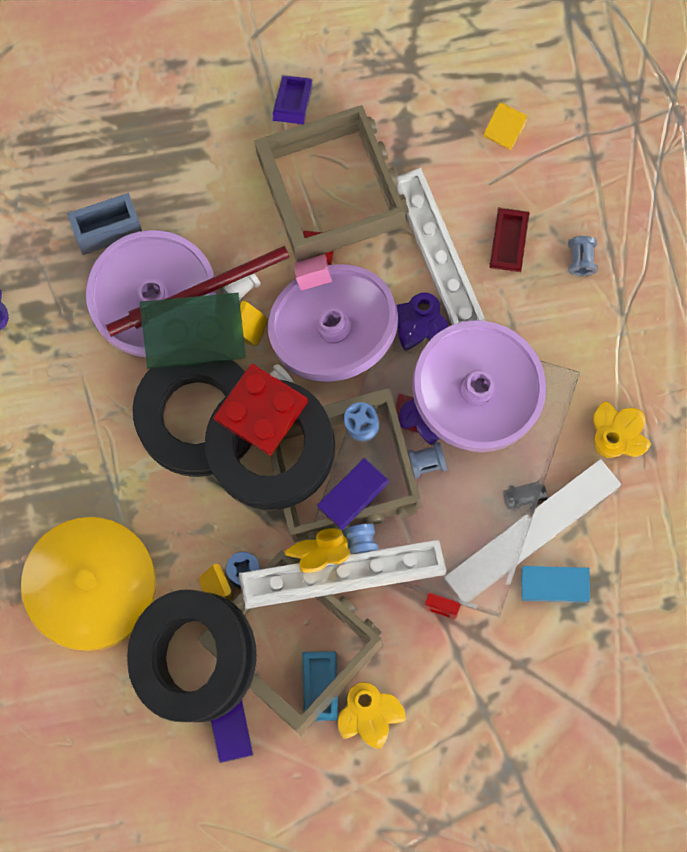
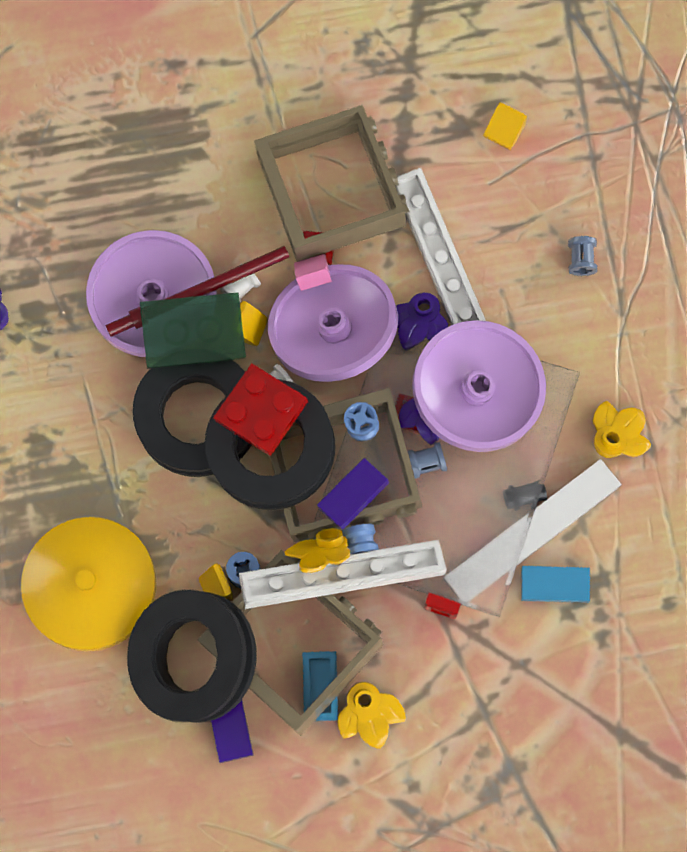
(104, 223): sand blue brick -> none
(292, 99): dark purple tile -> none
(509, 240): dark red tile -> none

